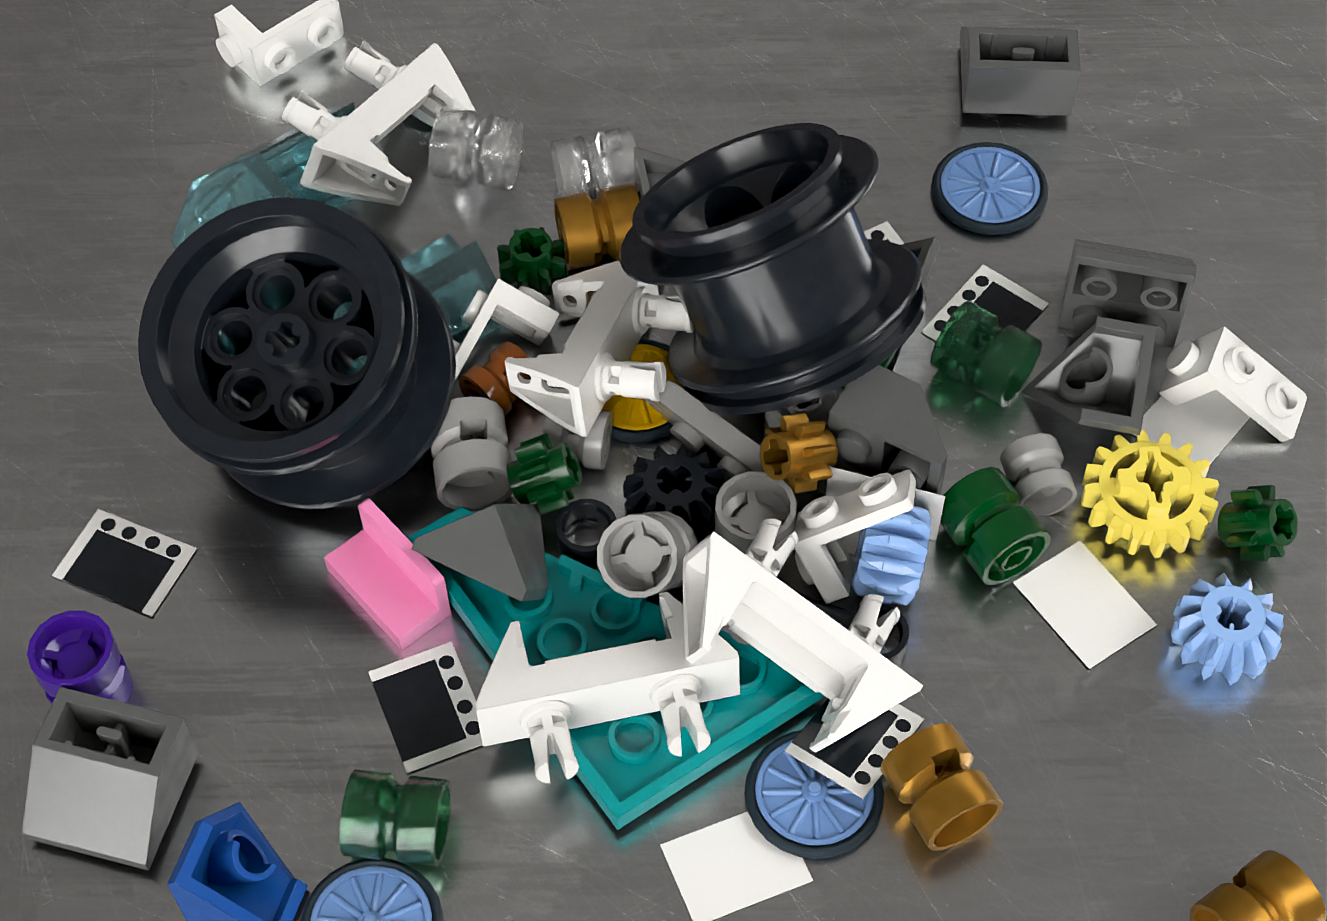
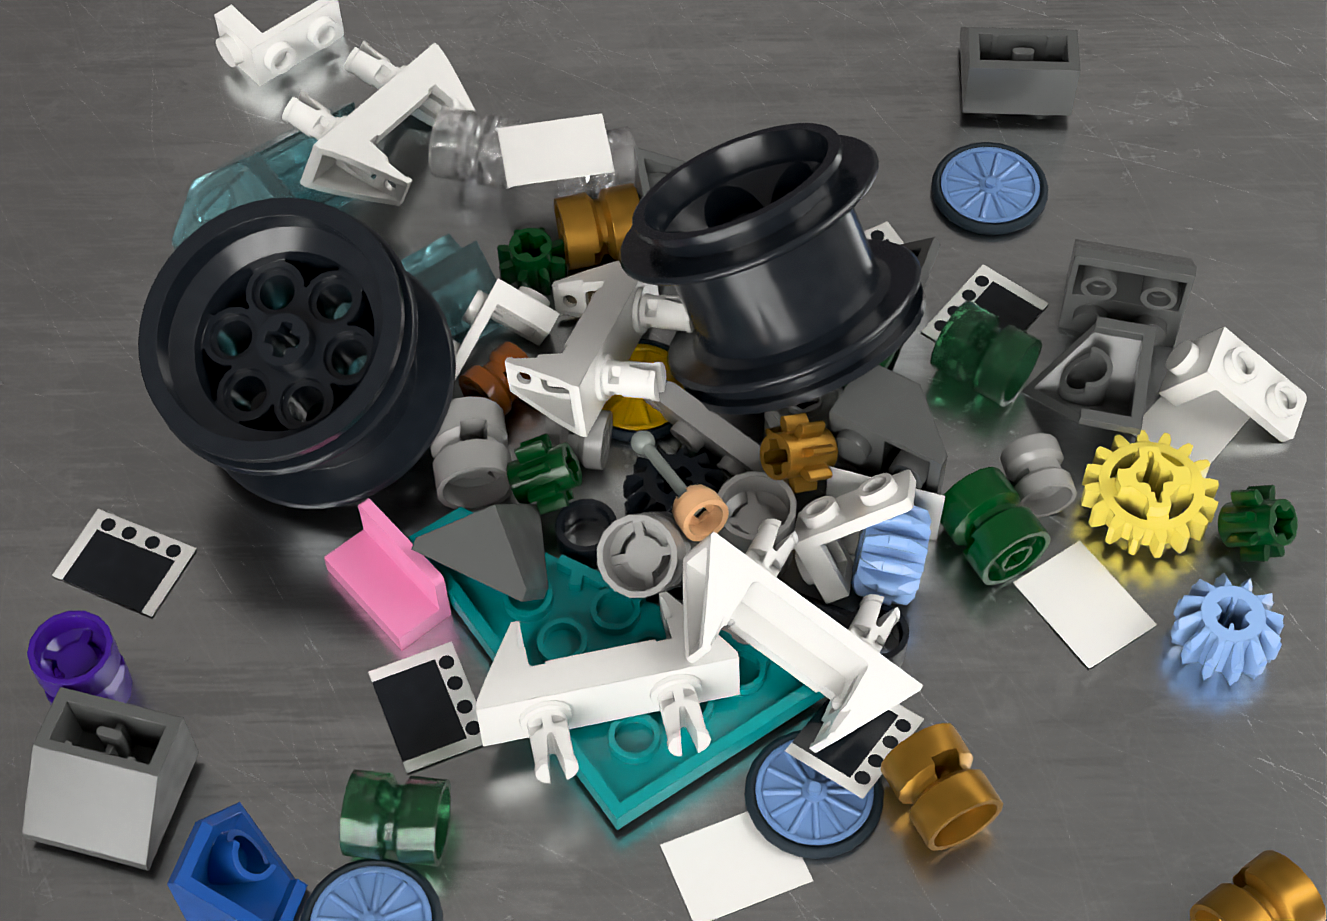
(555, 150): none -> white sticker
(690, 499): none -> light nougat hinge

